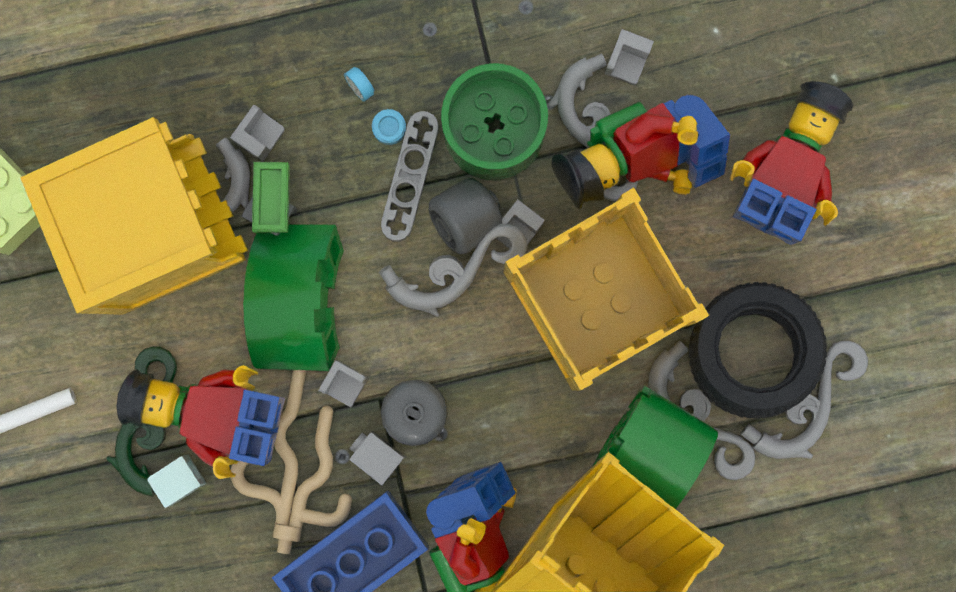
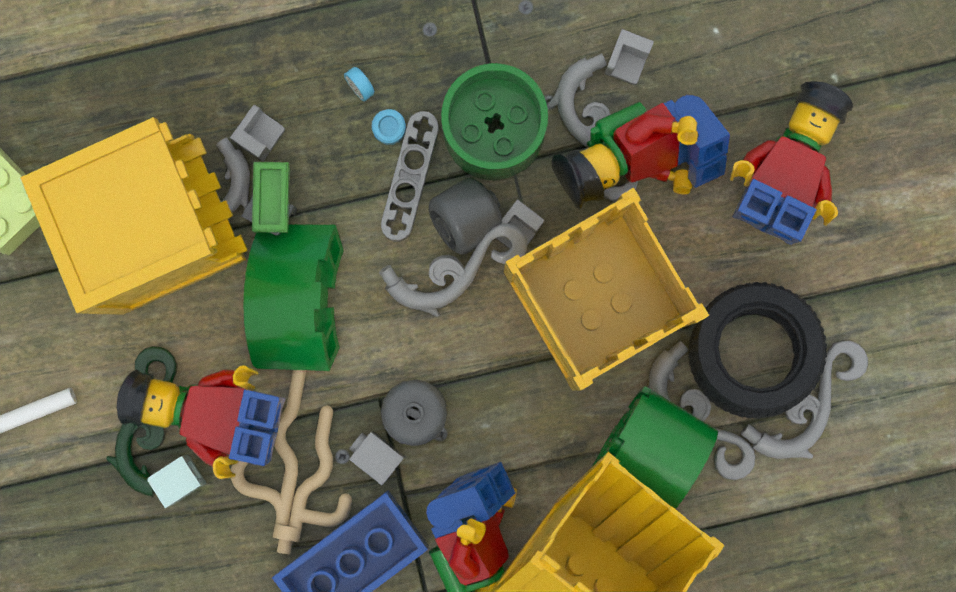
(343, 383): light grey panel -> none

